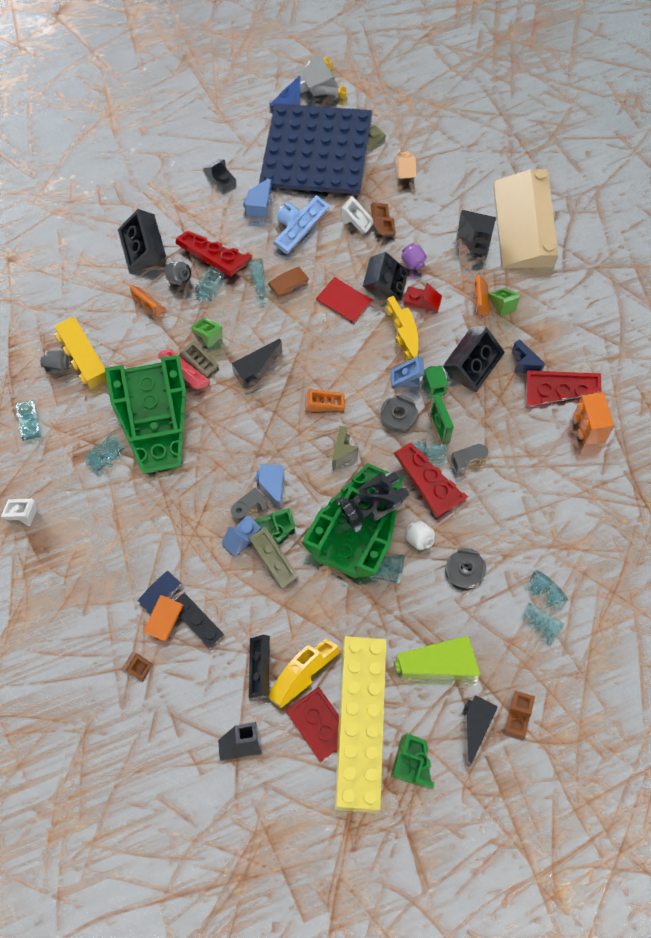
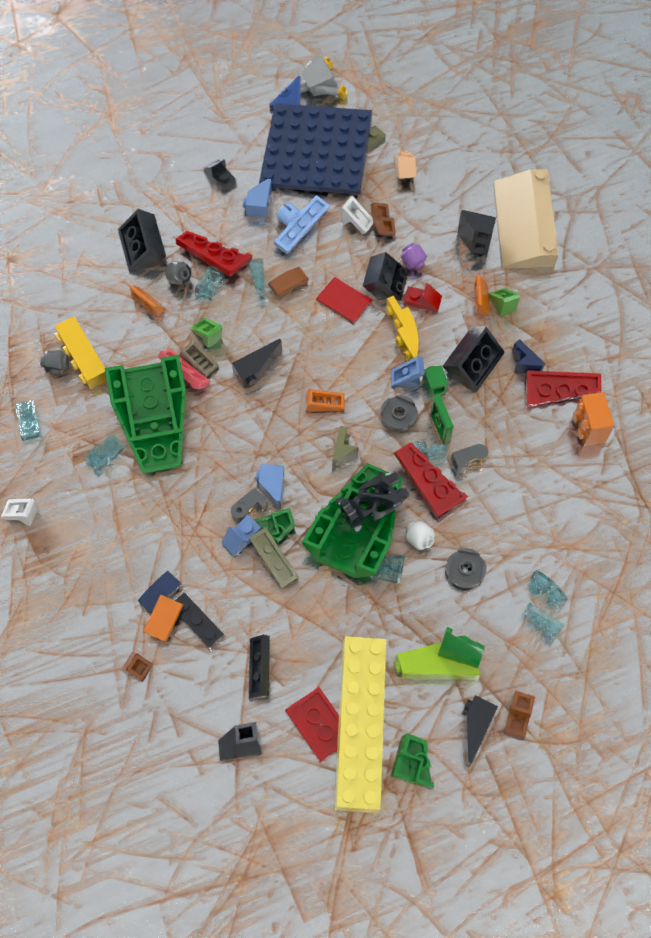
(300, 669): yellow slope -> none
(461, 649): none -> green slope

